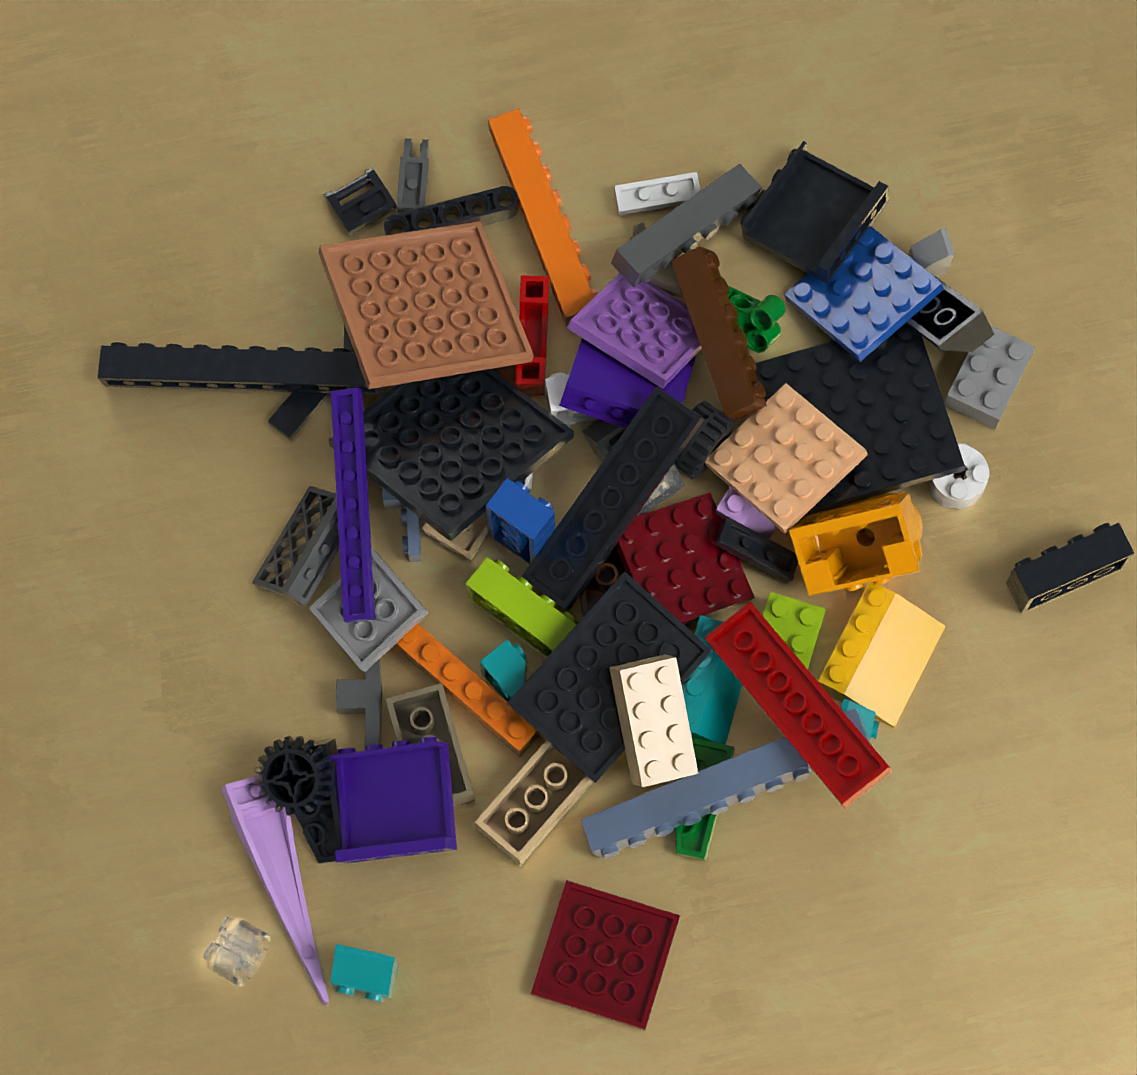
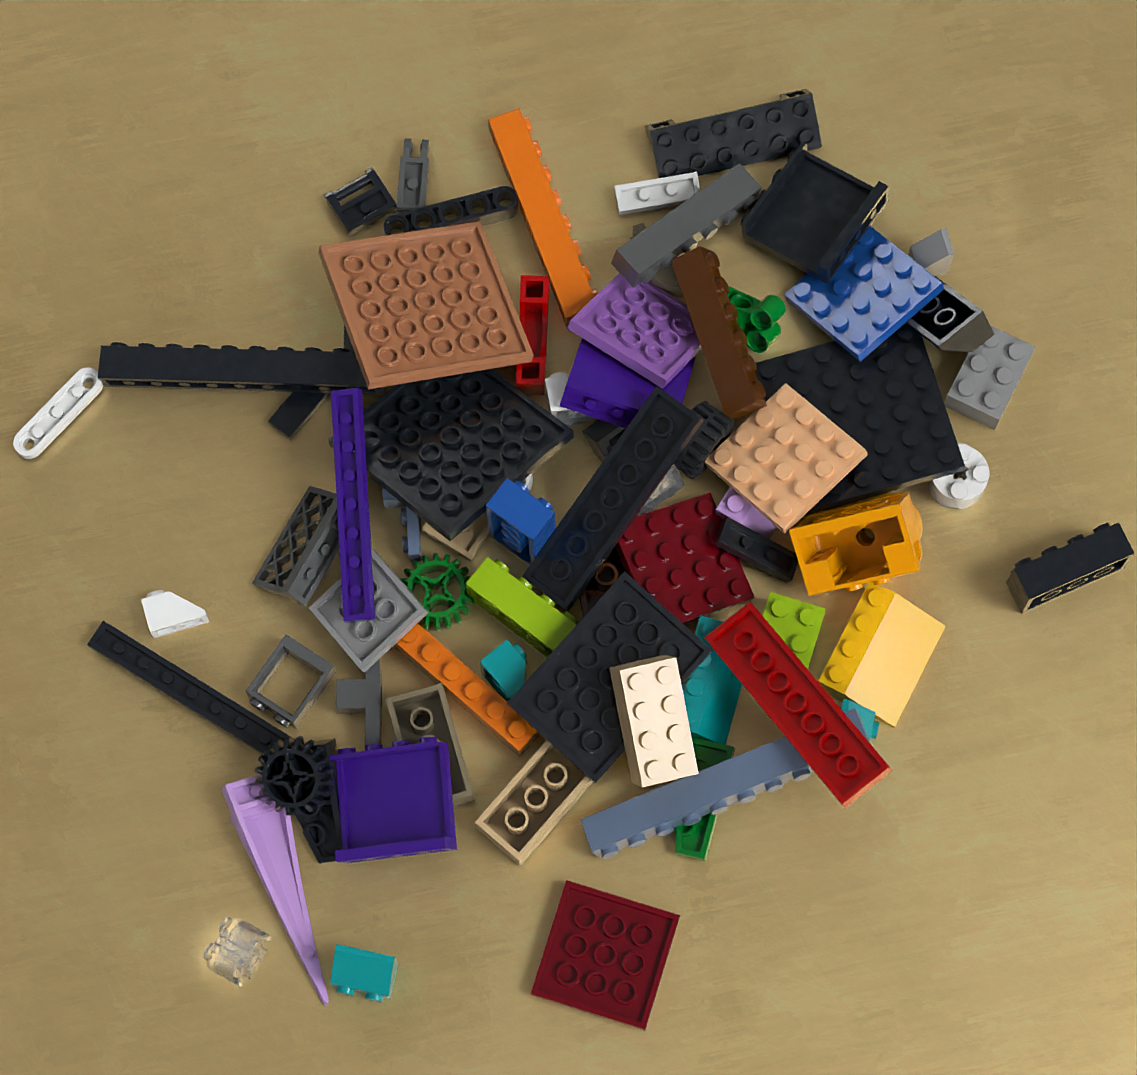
(57, 413): none -> white plate
(171, 613): none -> white slope
(184, 688): none -> black plate
(306, 657): none -> dark grey window
(446, 599): none -> green gear
(735, 136): none -> black bracket

